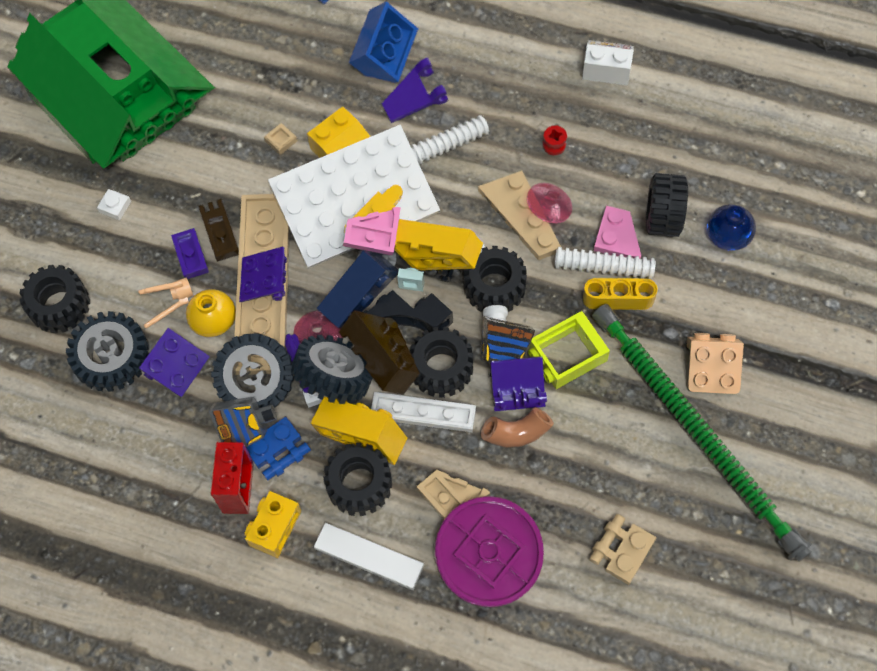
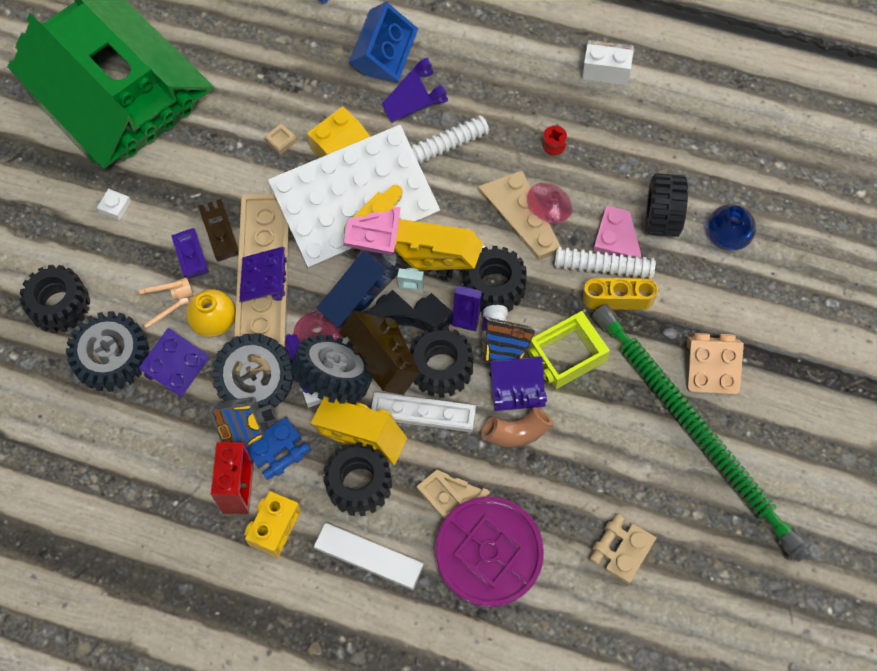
(466, 308): none -> dark purple plate

